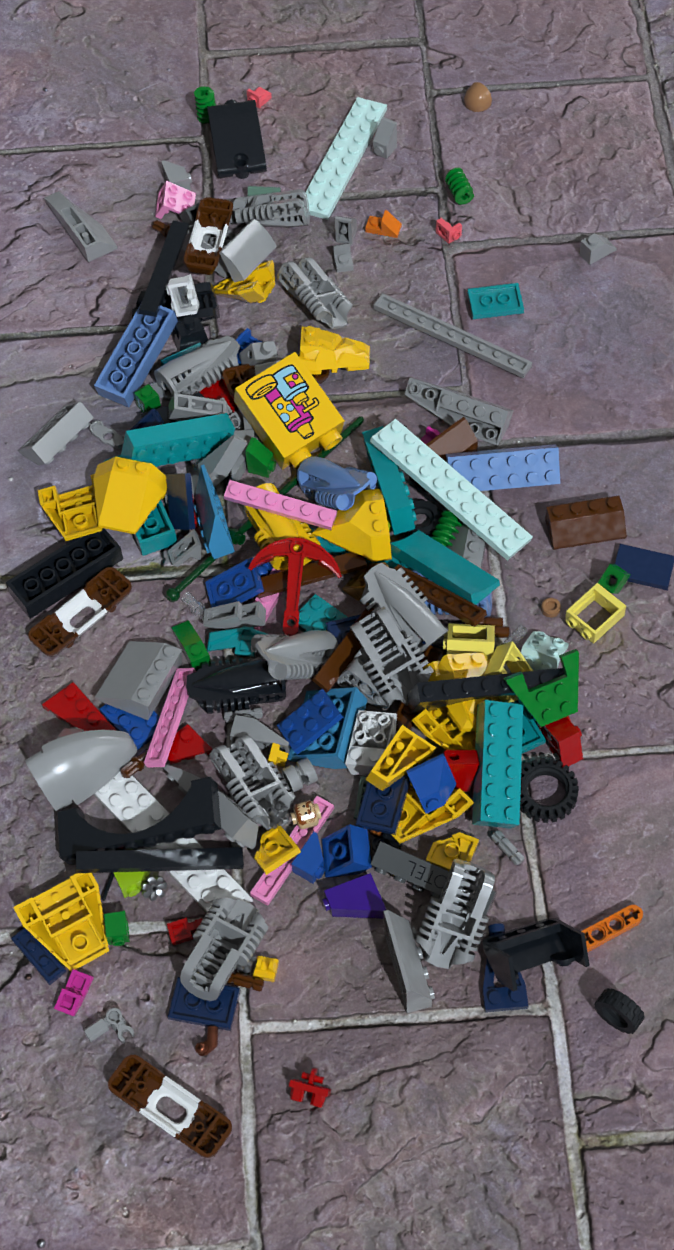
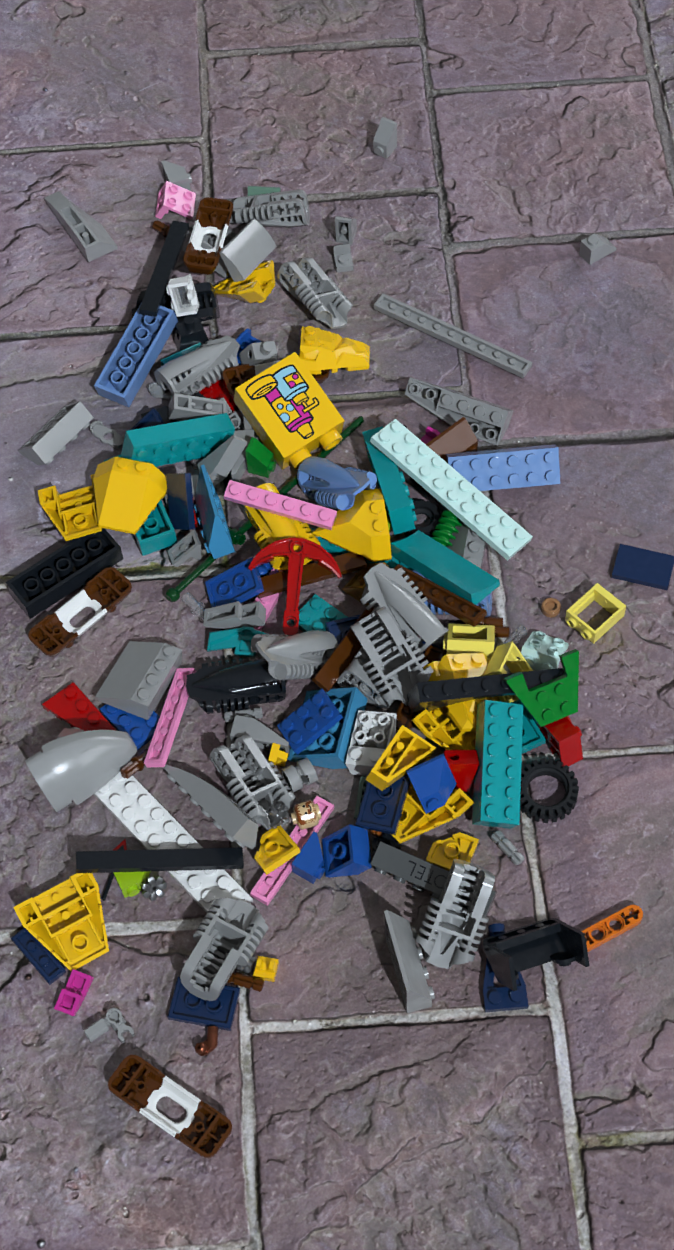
(117, 928): green brick -> none
(147, 399): green brick -> none
(181, 930): red plate -> none
(187, 745): red wing -> none
(189, 214): dark grey brick -> none
(191, 645): green slope -> none
(194, 815): black arch -> none
(204, 97): green piece -> none
(236, 139): black panel -> none
(260, 96): coral bracket -> none
(299, 1087): red hips -> none
(343, 156): light aqua plate -> none
(355, 899): dark purple slope -> none
(385, 226): orange slope -> none
(448, 232): coral bracket -> none
(459, 186): green piece -> none
(477, 97): medium nougat helmet -> none
(495, 301): teal plate -> none
(586, 522): reddish brown slope -> none
(619, 1011): black tyre -> none
(621, 578): green brick -> none

